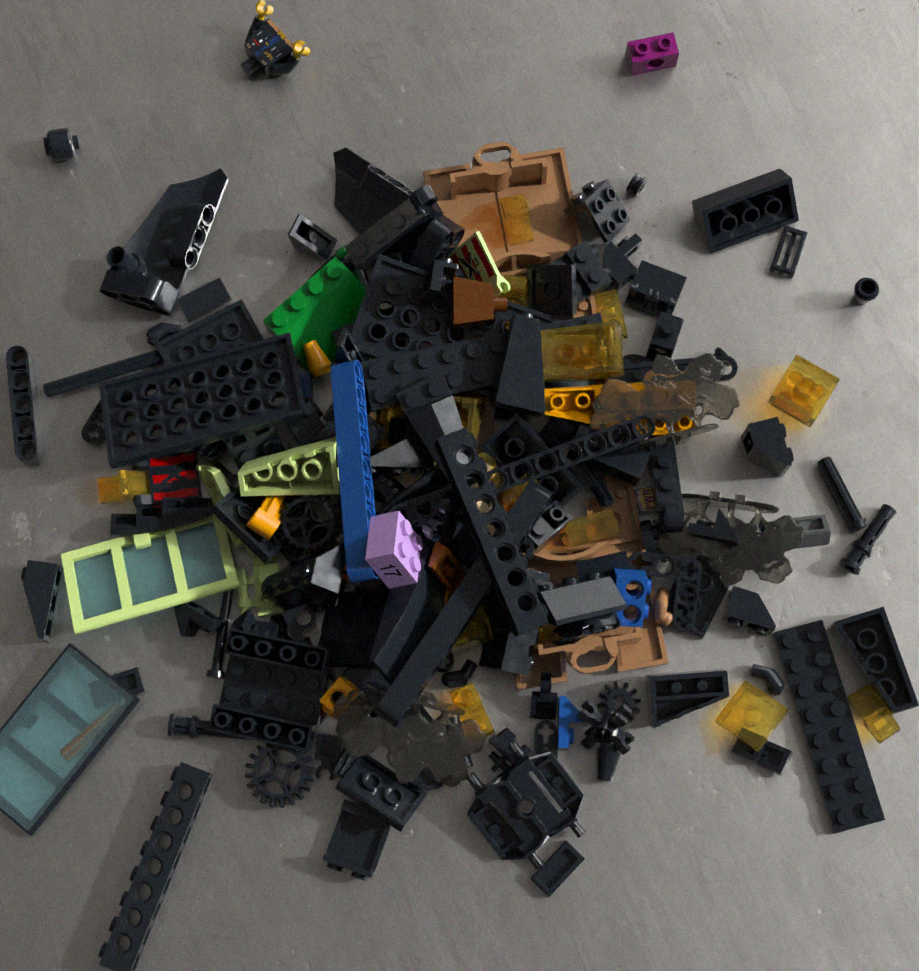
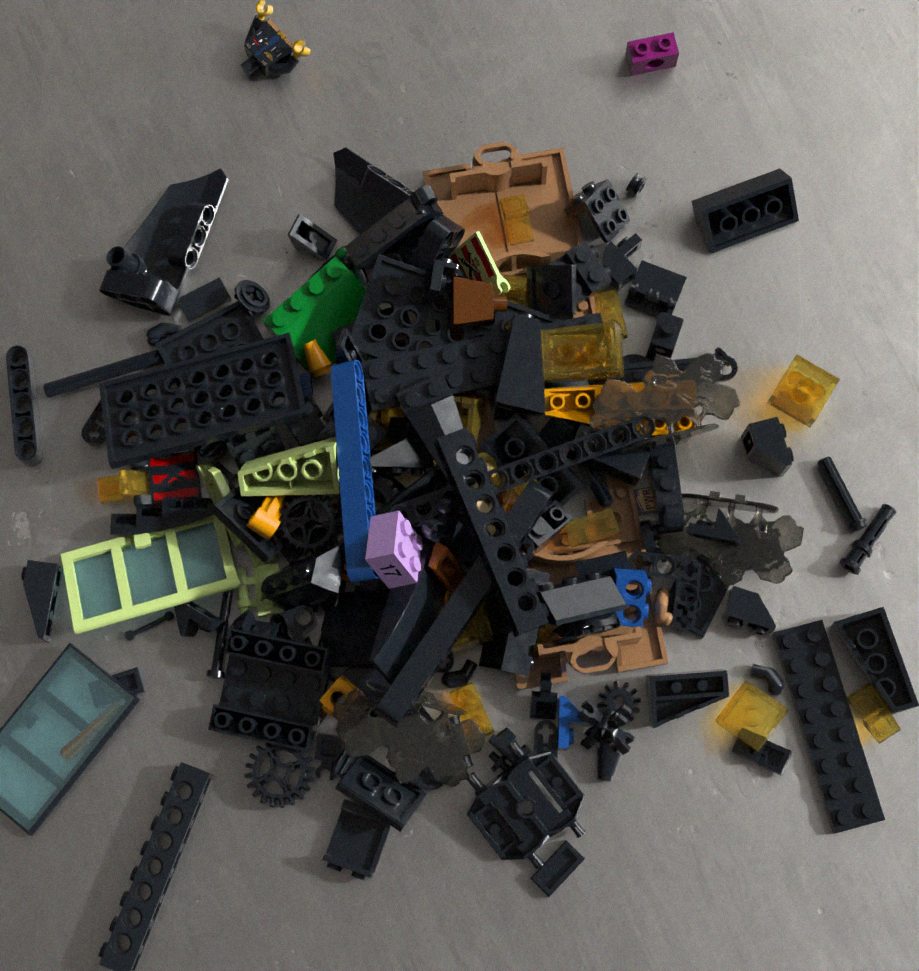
(61, 144): black head -> none
(131, 635): none -> black hinge
(190, 727): black pin -> none
(260, 298): none -> black gear
(782, 269): black tile -> none
(815, 530): dark grey slope -> none
(865, 291): black cone -> none

